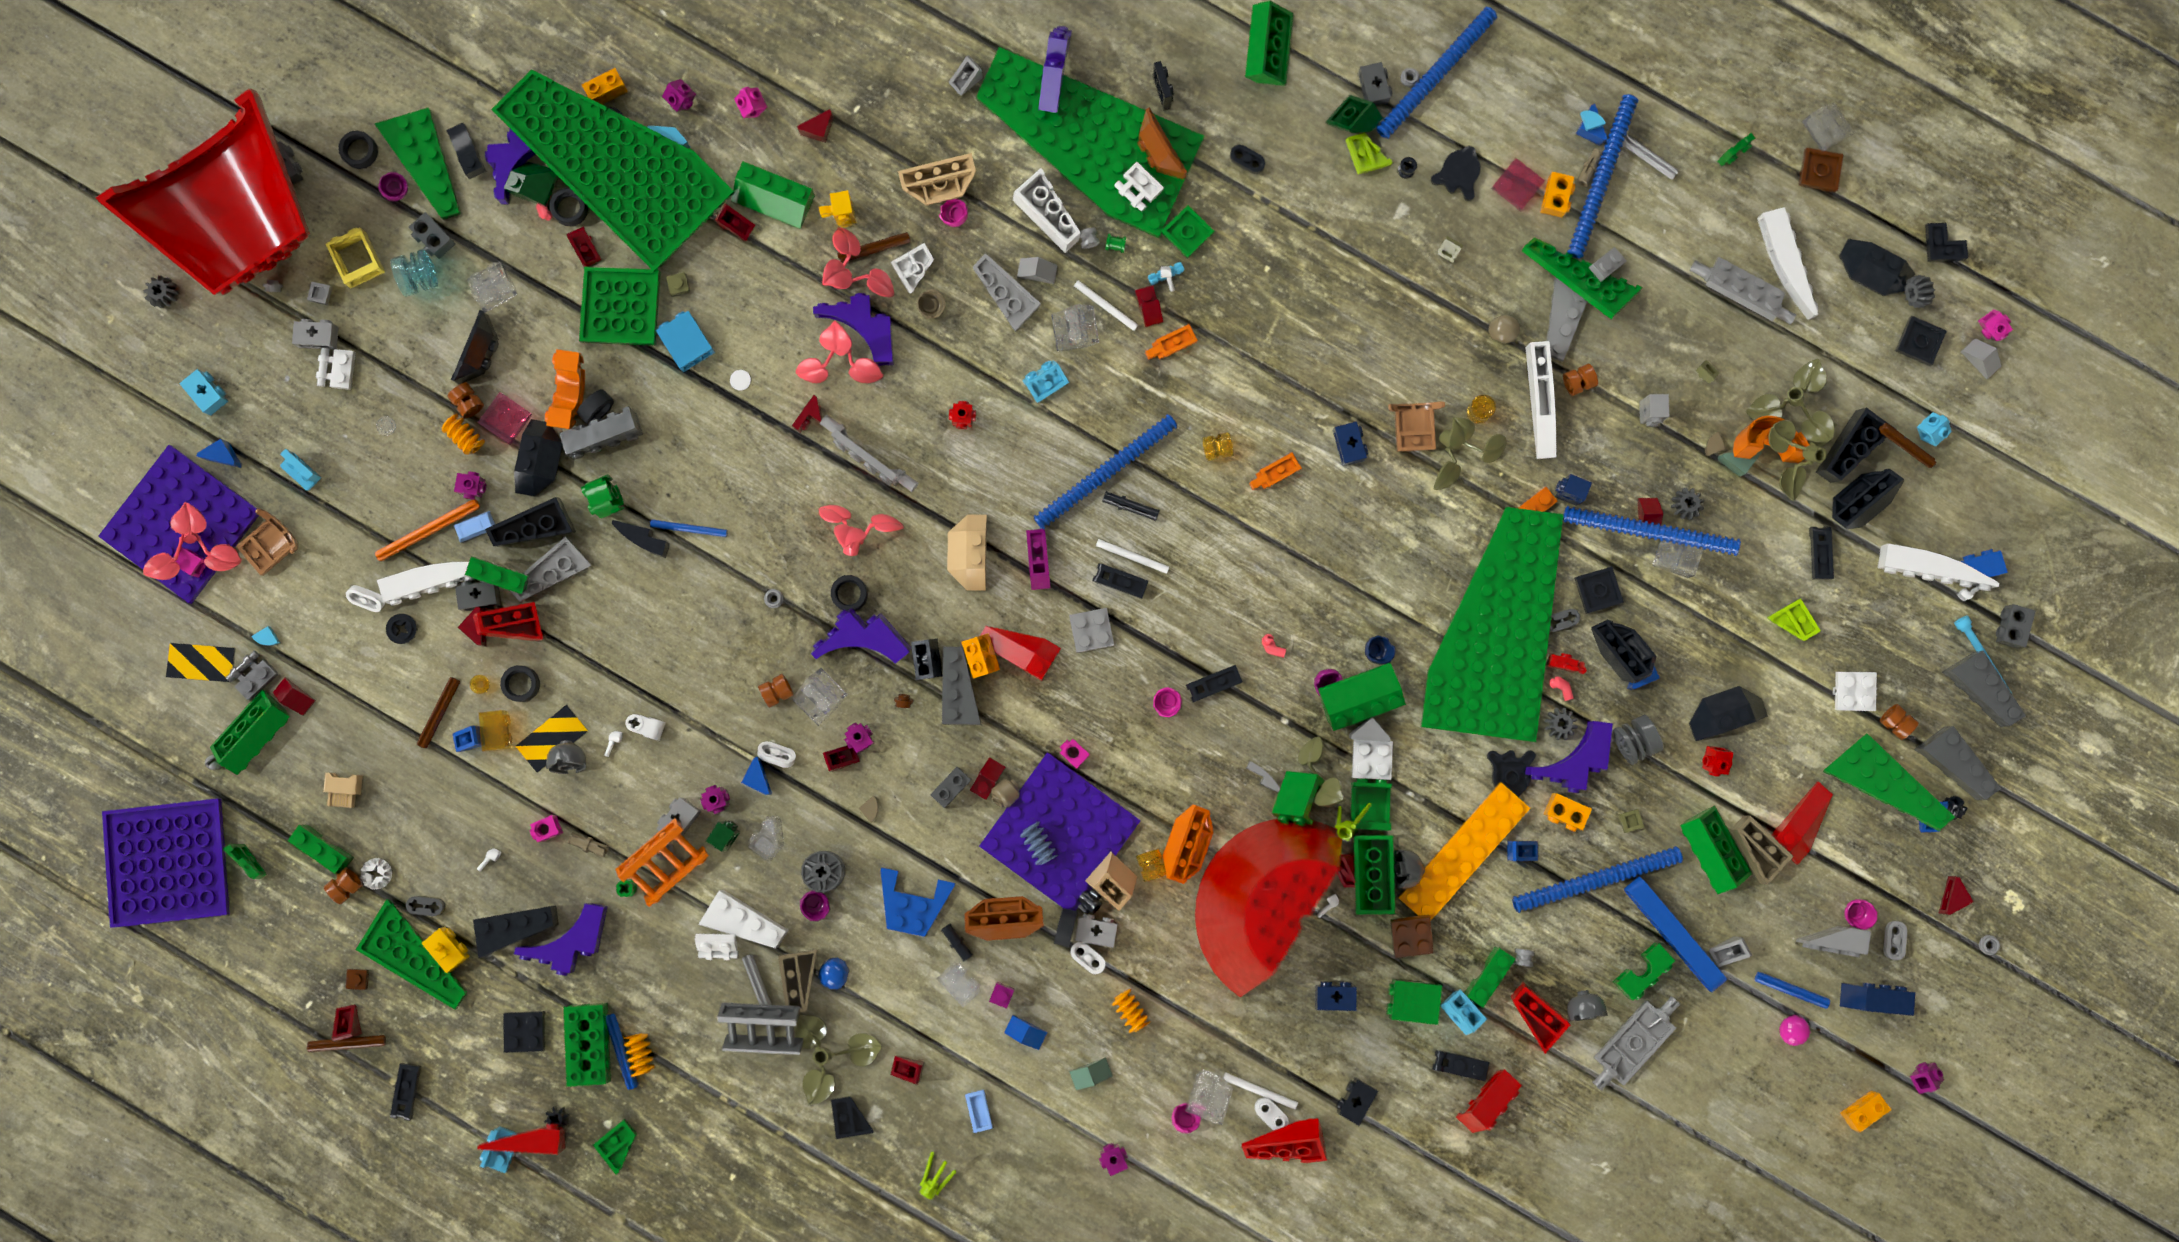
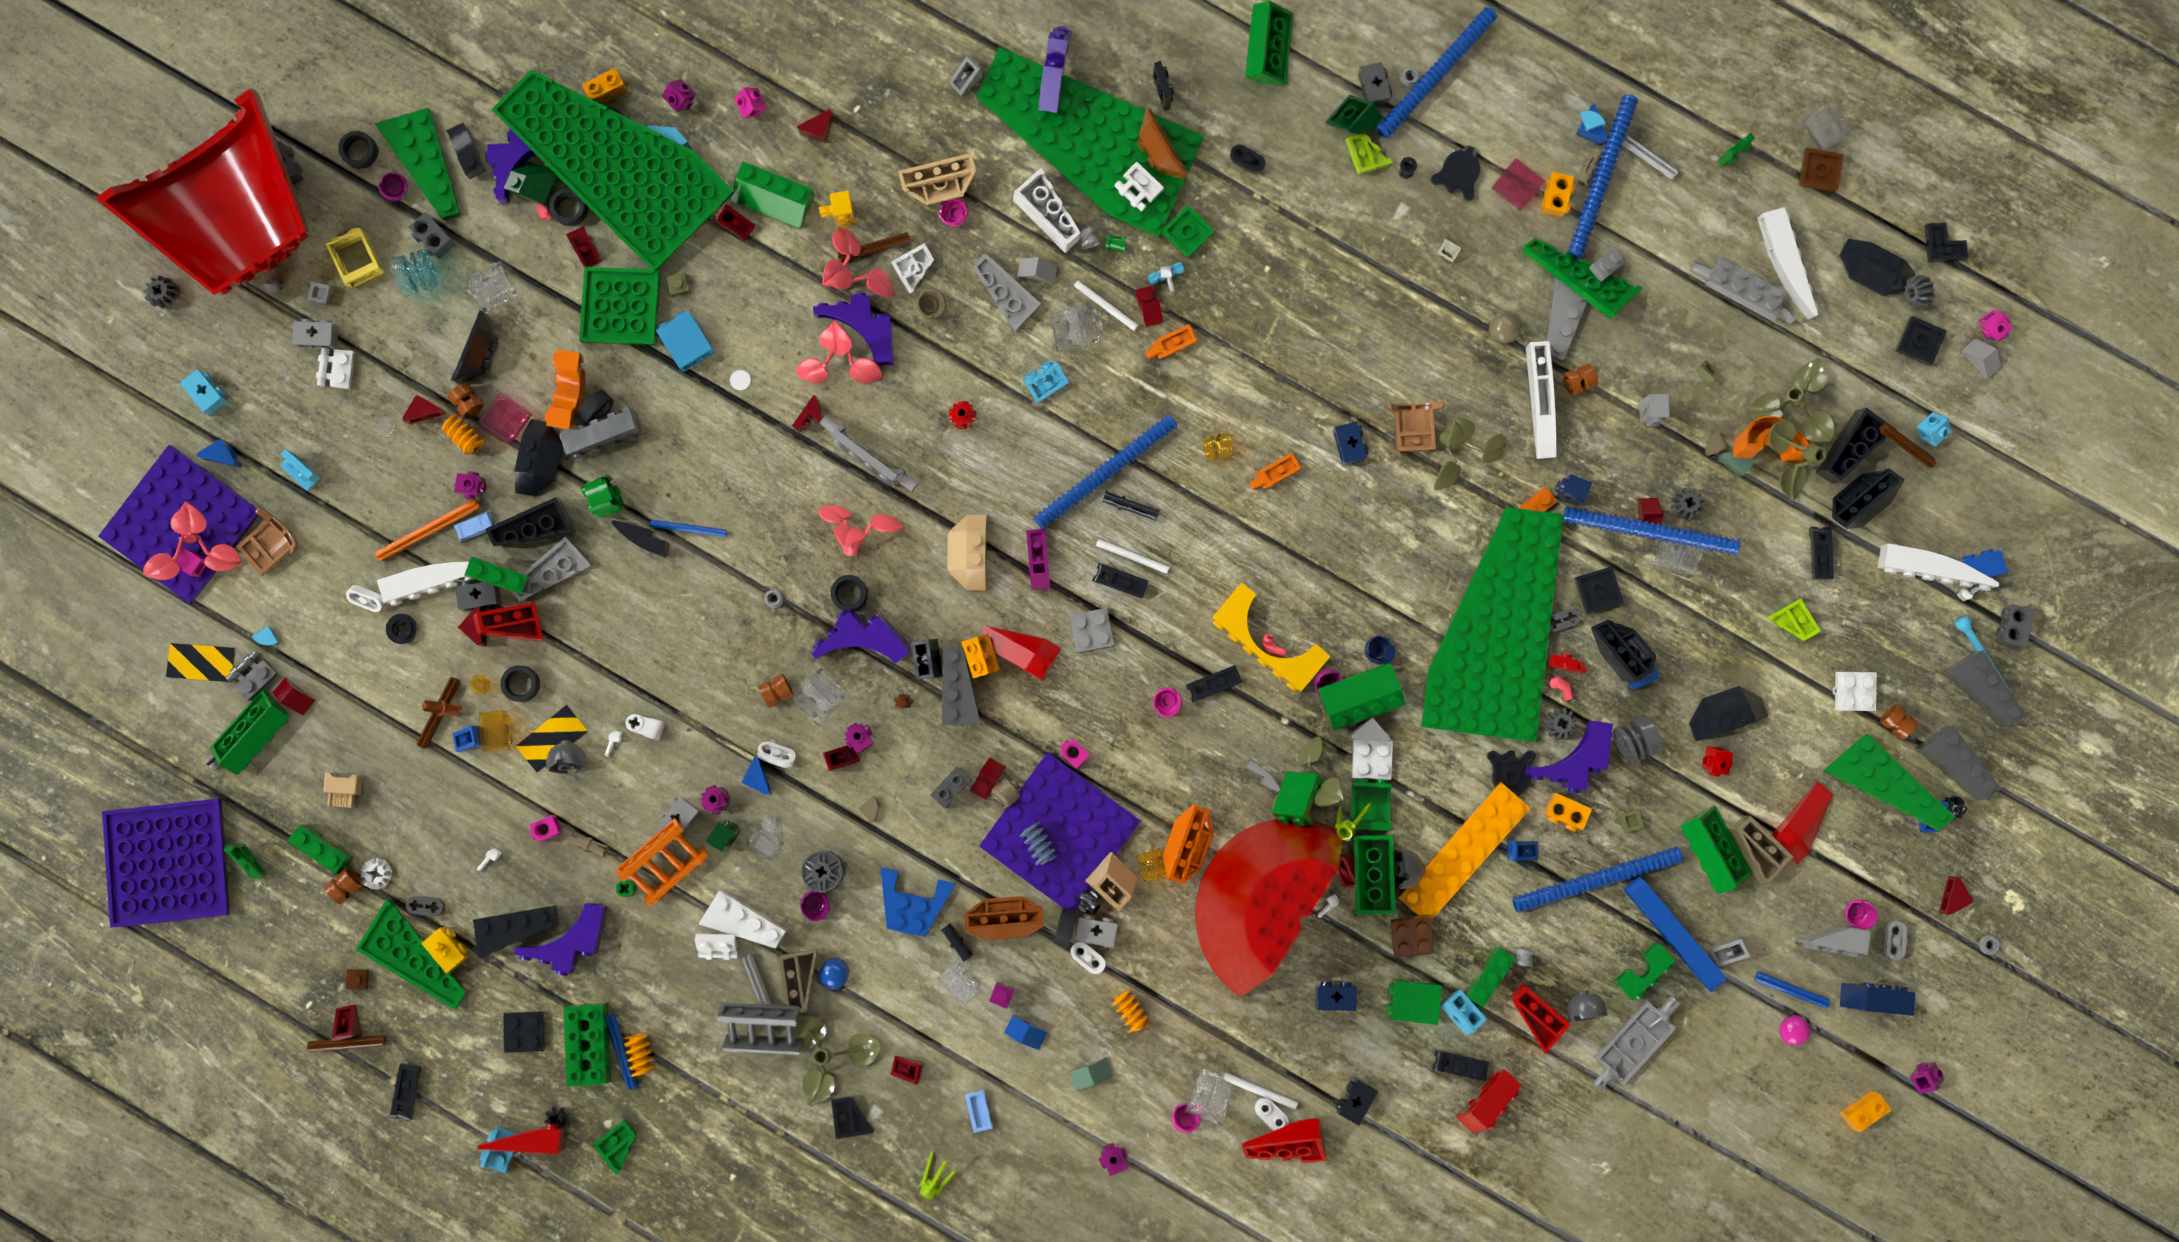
(421, 410): none -> dark red slope
(441, 708): none -> dark orange axle
(1233, 619): none -> yellow arch
(1481, 409): clear yellow wheel -> none

